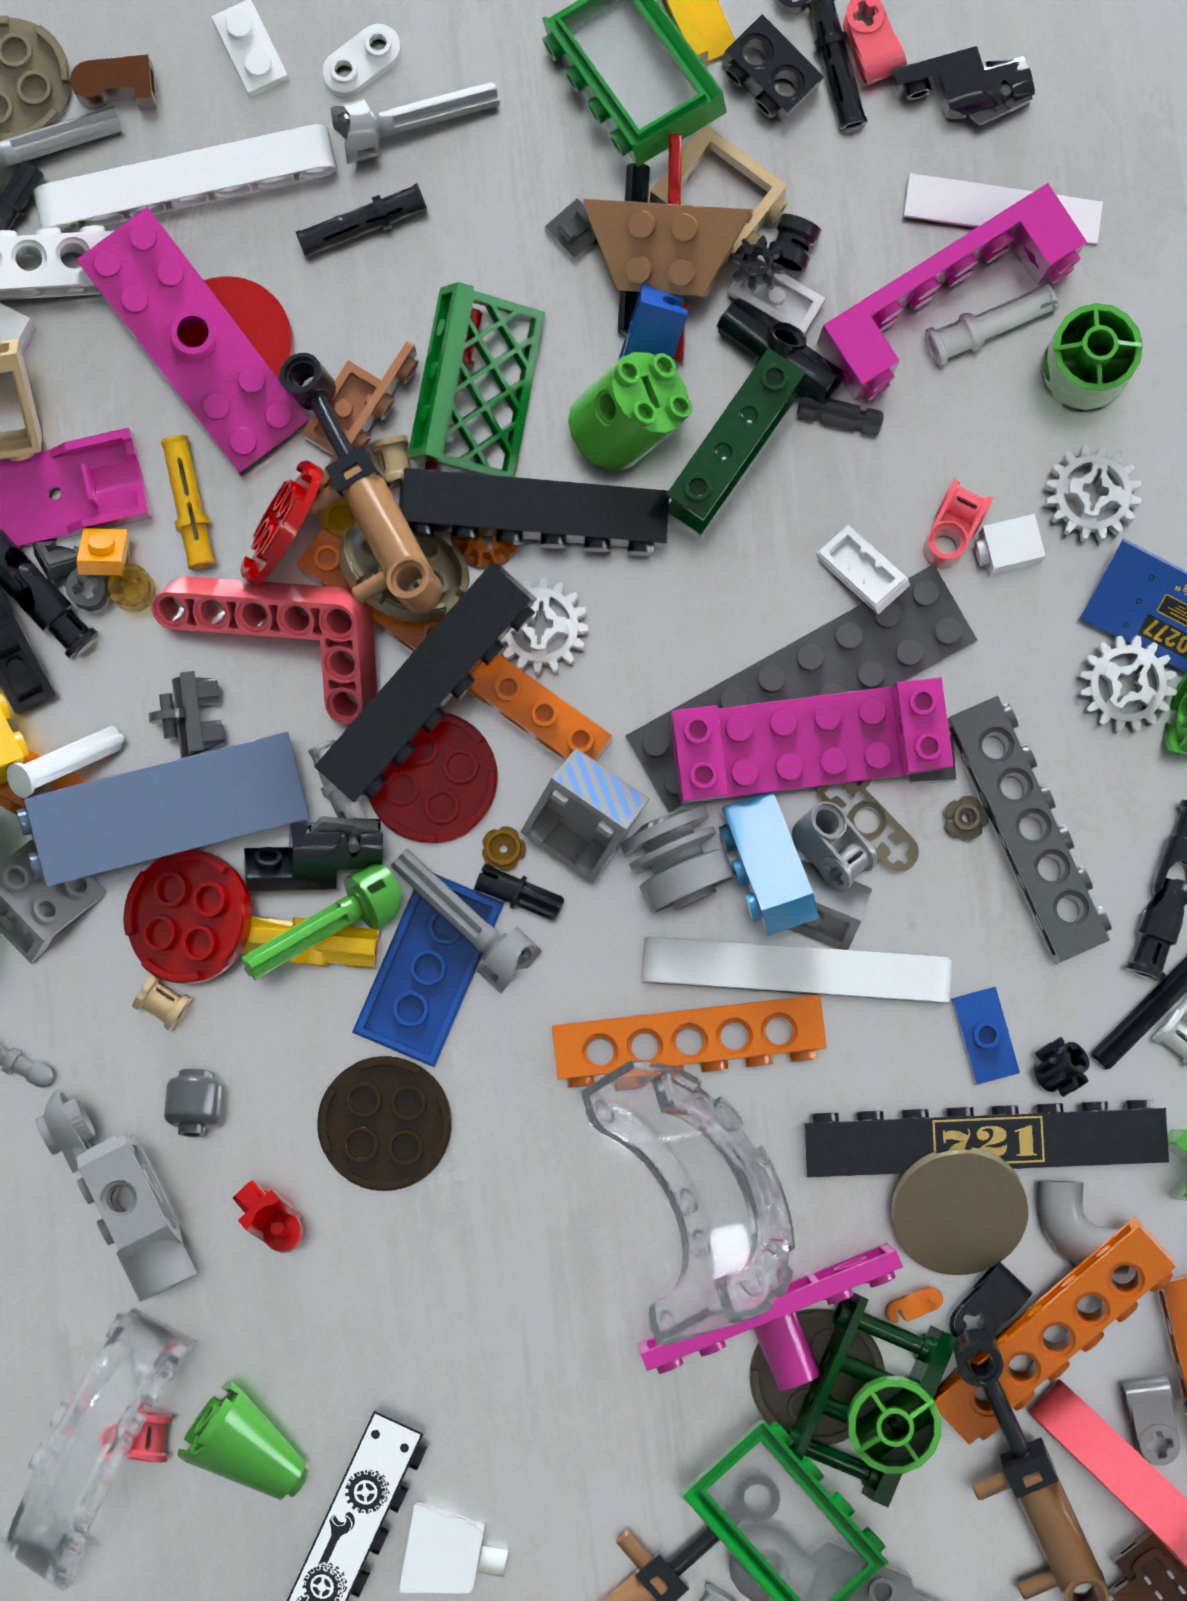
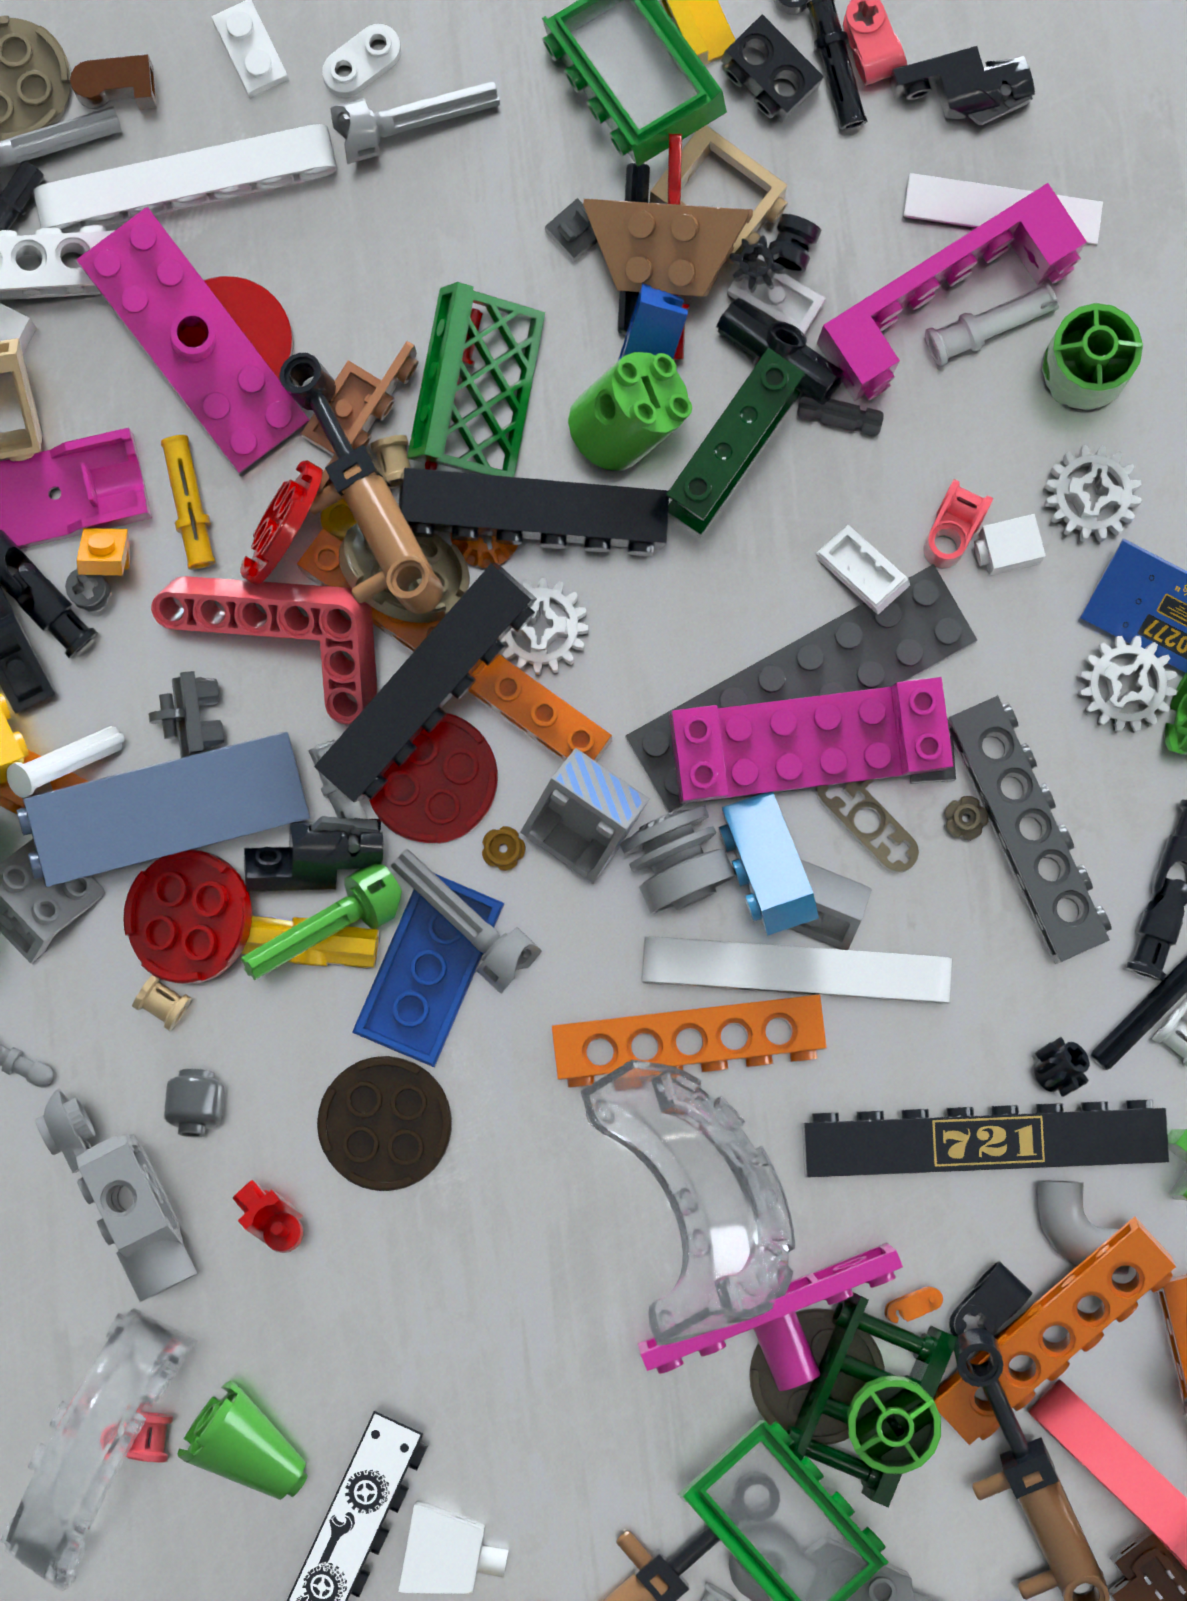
(55, 560): dark grey tile -> none
(136, 595): clear yellow wheel -> none
(361, 220): black pin -> none
(519, 892): black axle -> none
(834, 845): light grey piece -> none
(959, 1211): dark tan tile -> none
(985, 1035): blue plate -> none
(1151, 1409): light grey piece -> none

